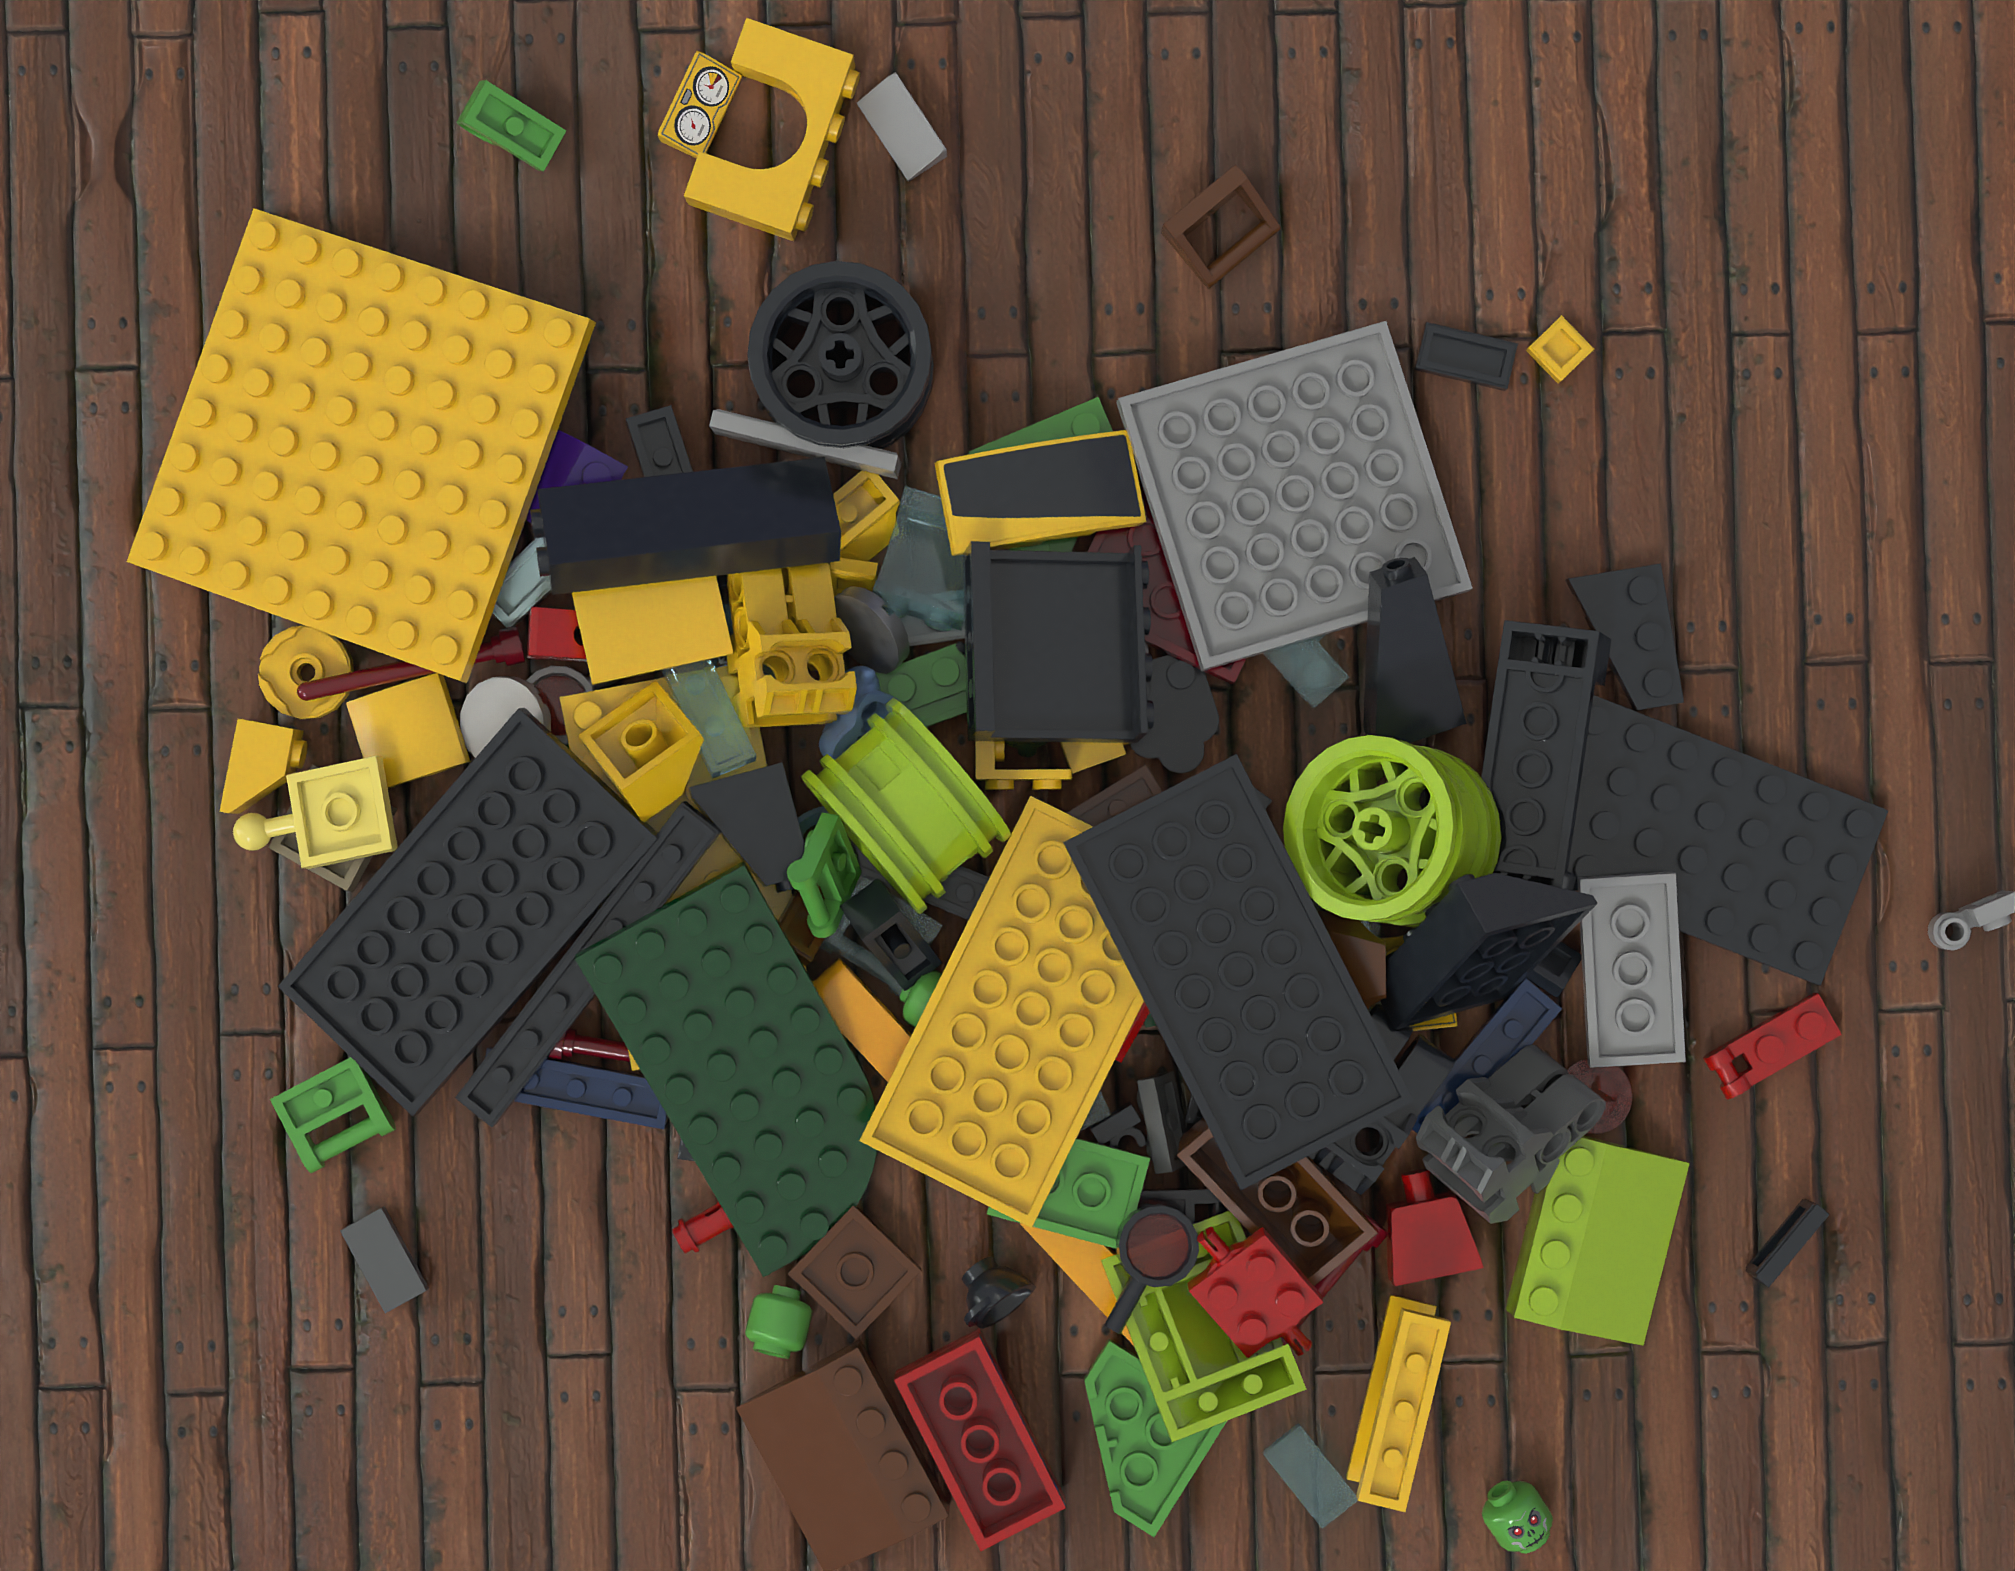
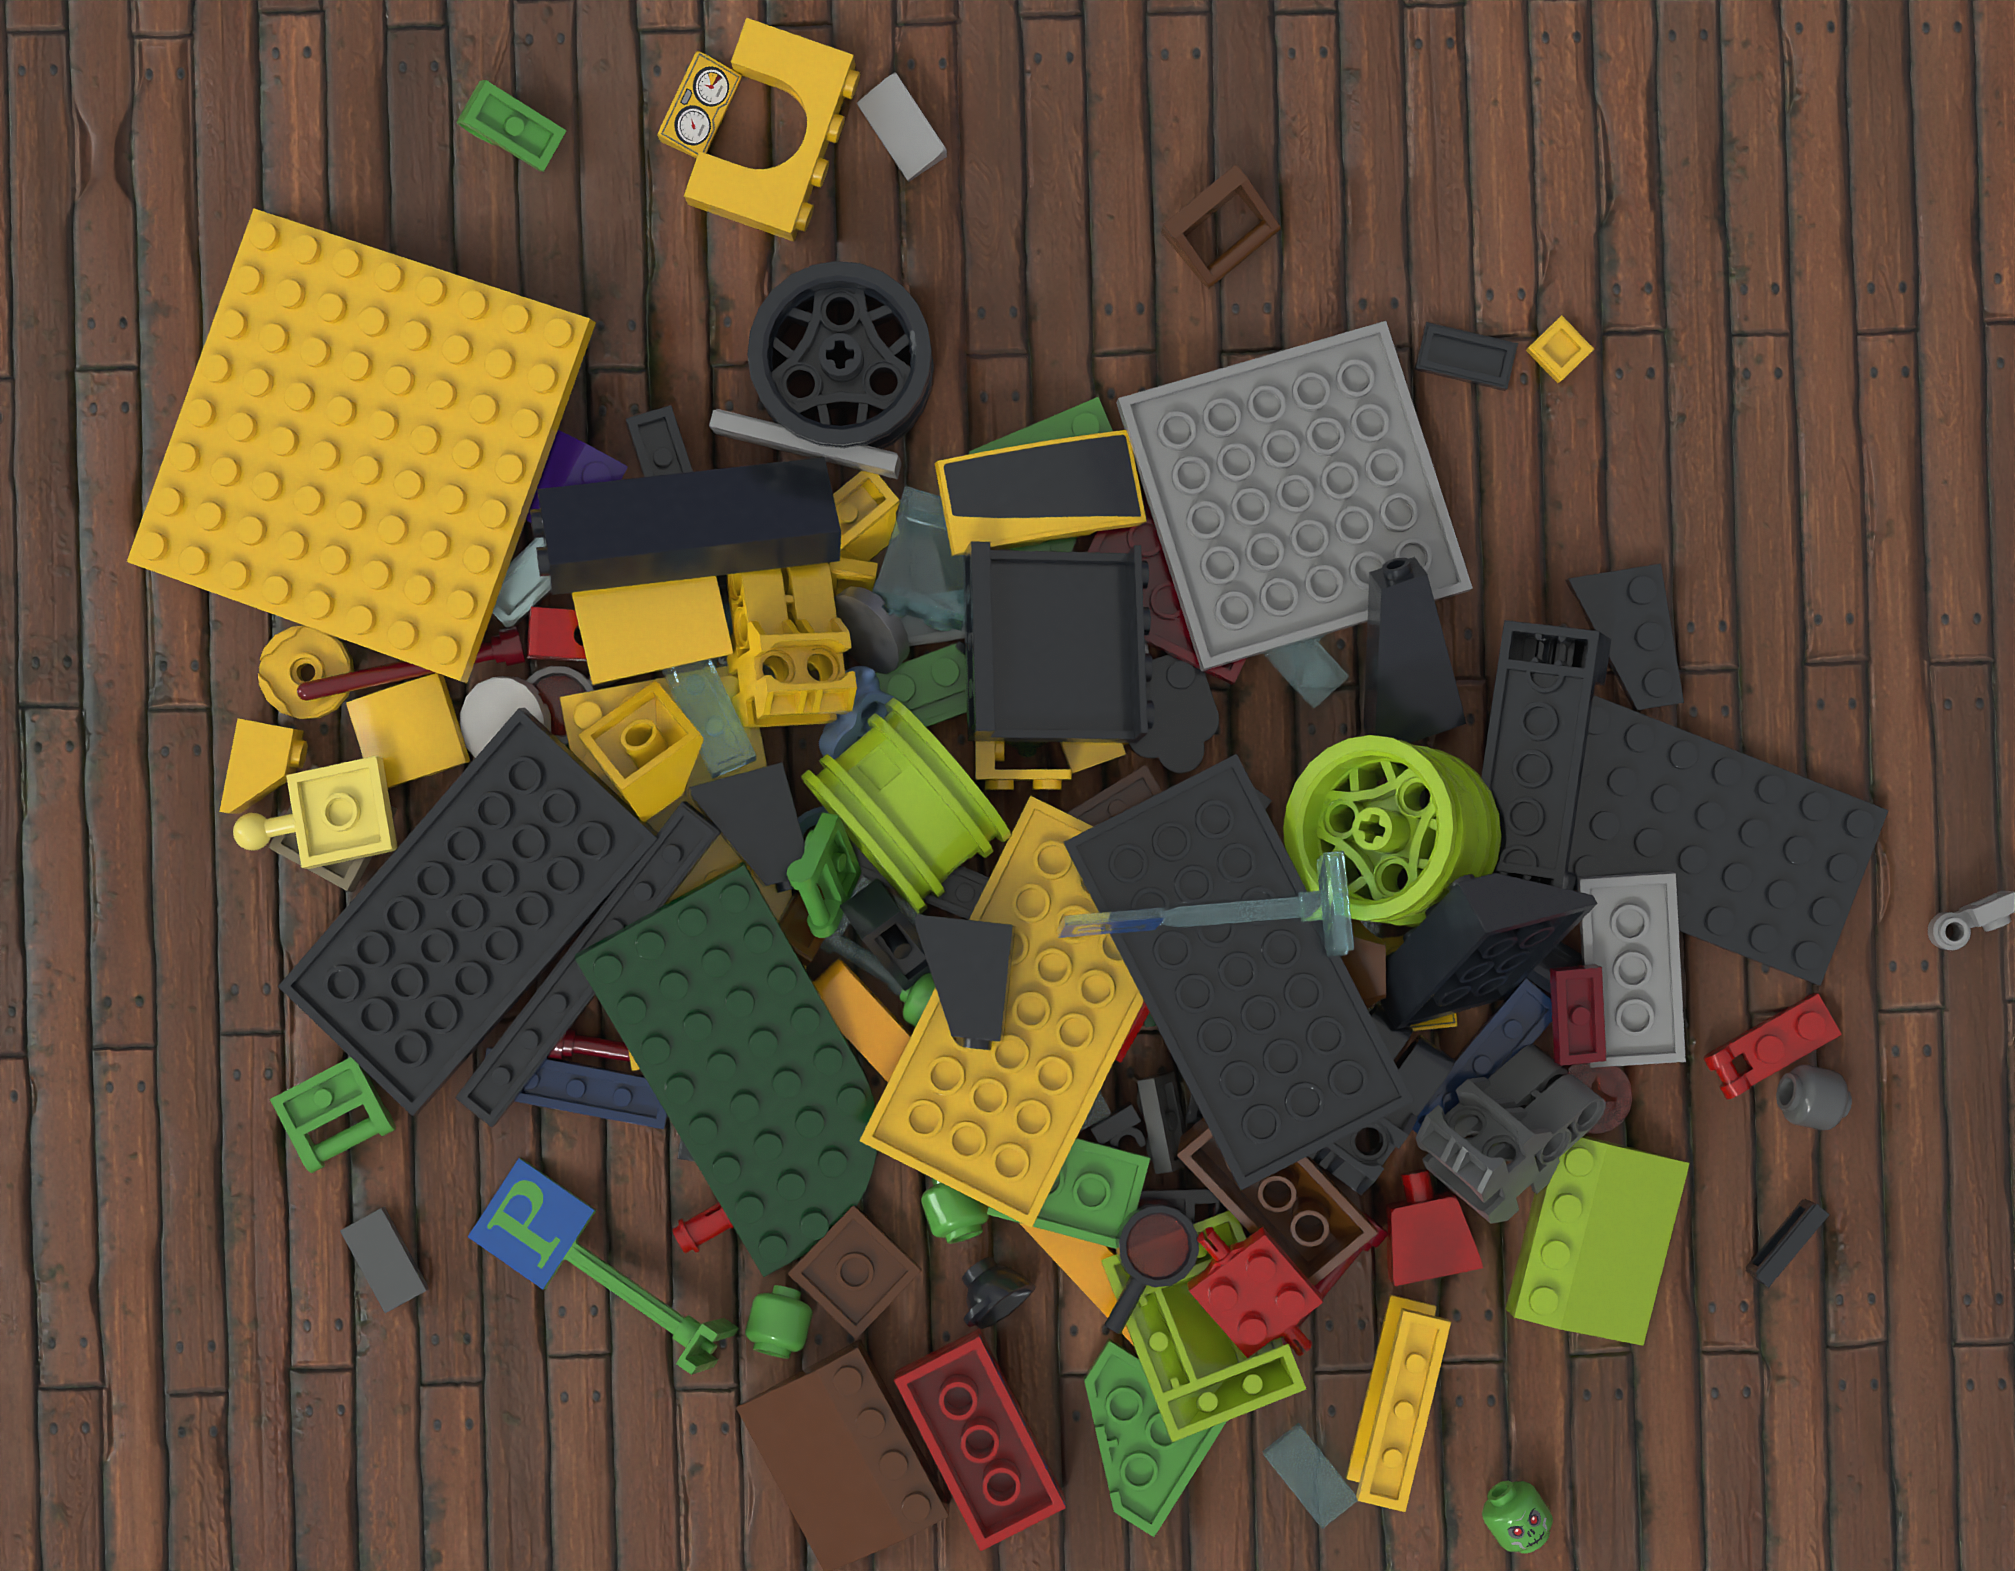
(537, 1227): none -> piece
(953, 1213): none -> bright green head
(971, 974): none -> black slope
(1327, 904): none -> clear light blue piece
(1578, 1014): none -> dark red plate
(1813, 1097): none -> dark grey head

